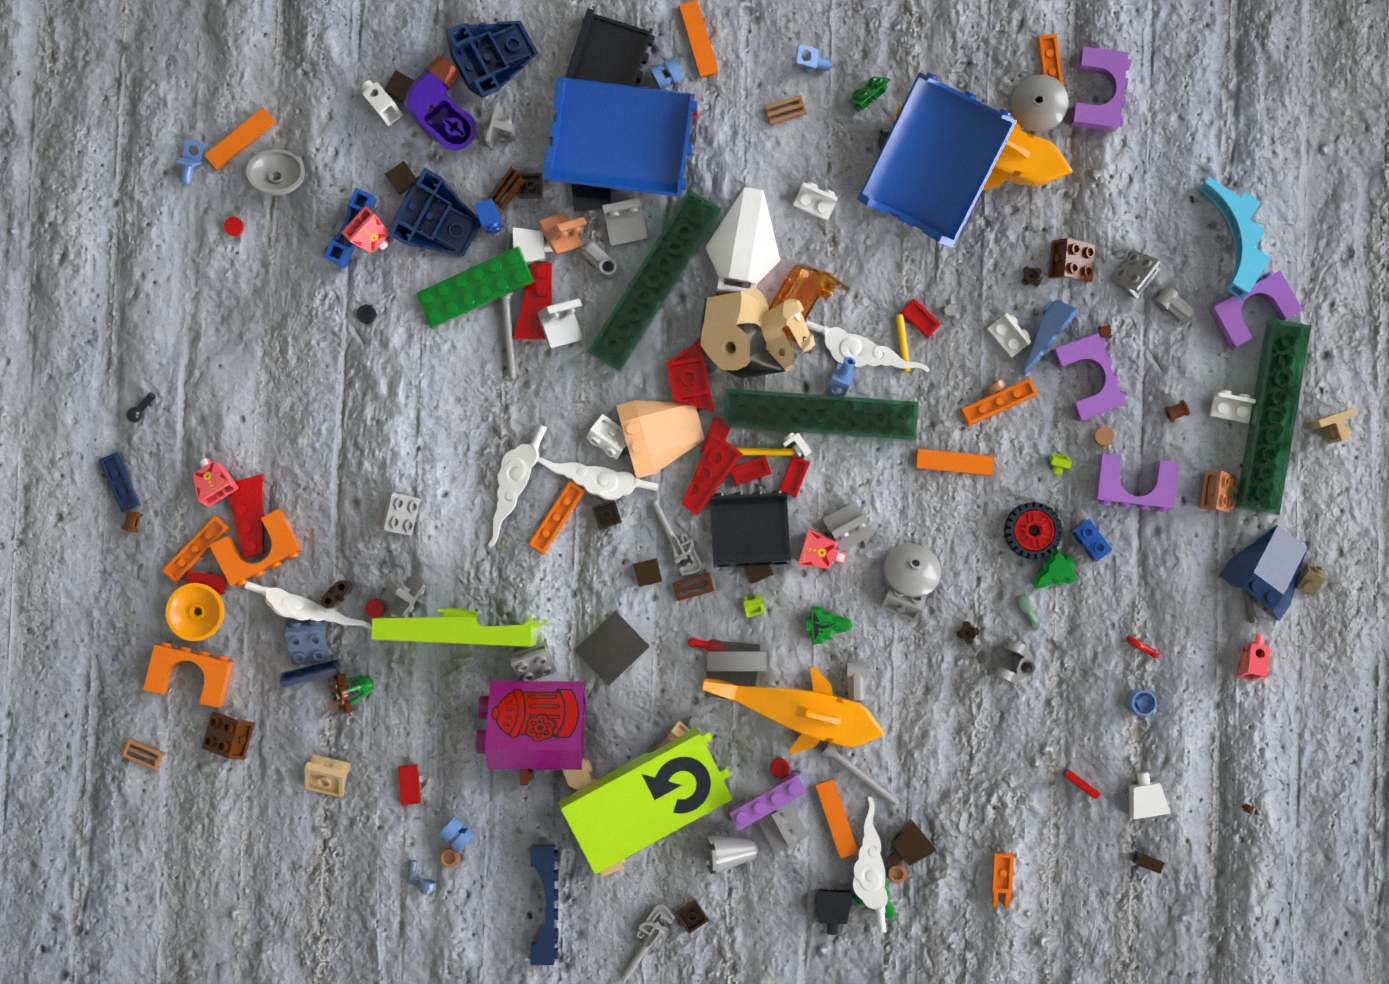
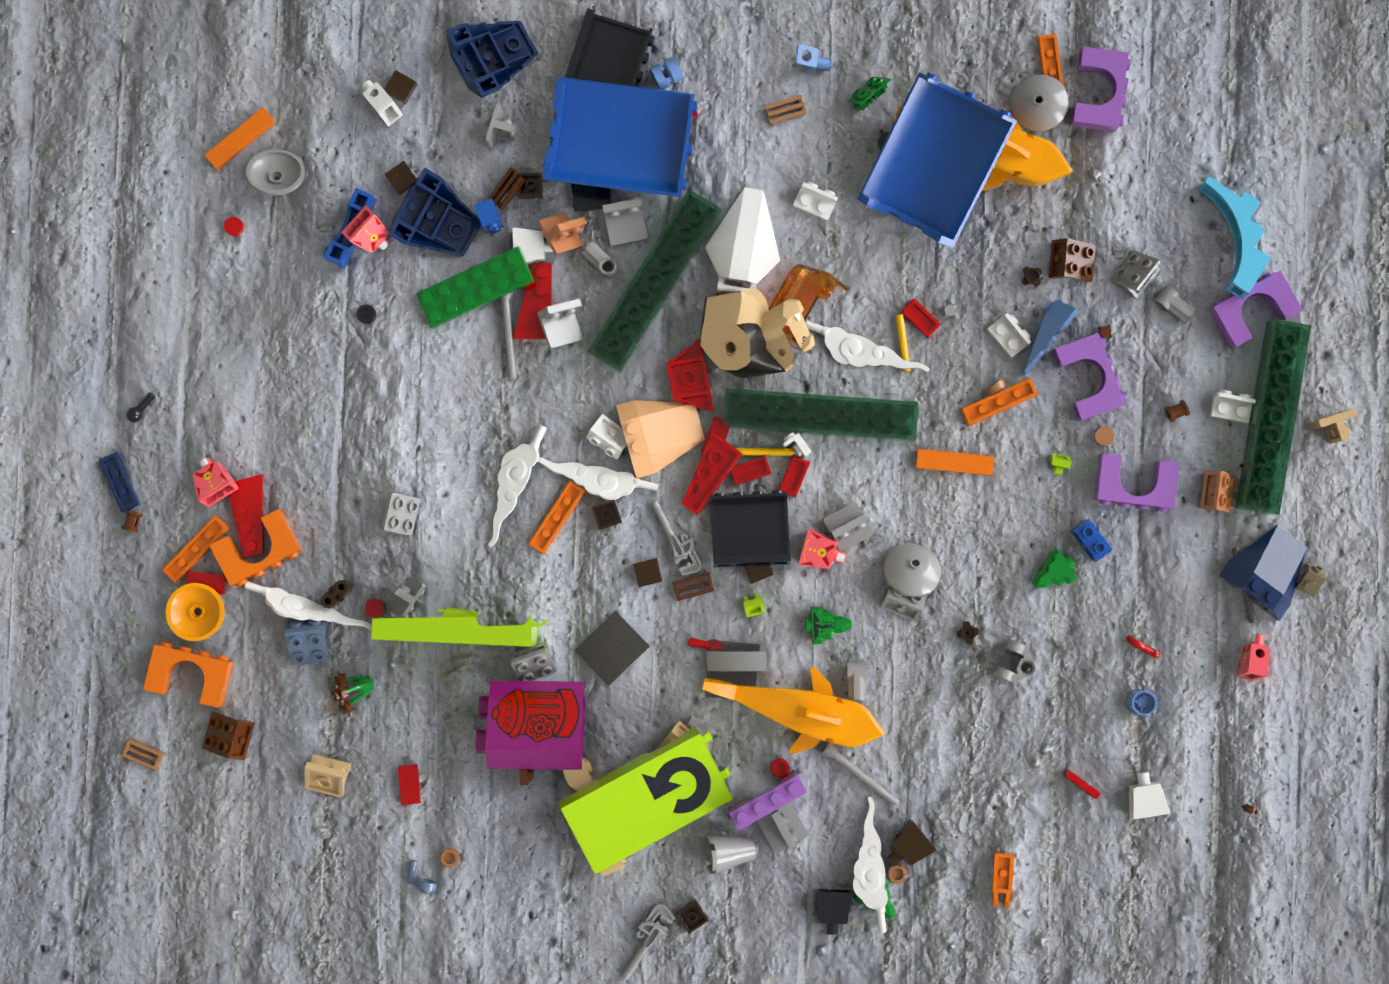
(189, 161): medium blue bracket -> none
(309, 673): dark blue tile -> none
(436, 111): dark purple piece -> none
(456, 834): medium blue wheel -> none
(544, 950): dark blue arch -> none
(698, 39): orange tile -> none
(836, 818): orange tile -> none
(842, 377): medium blue bracket -> none
(1025, 606): sand green piece -> none
(1048, 530): wheel -> none
(1148, 862): dark brown piece -> none

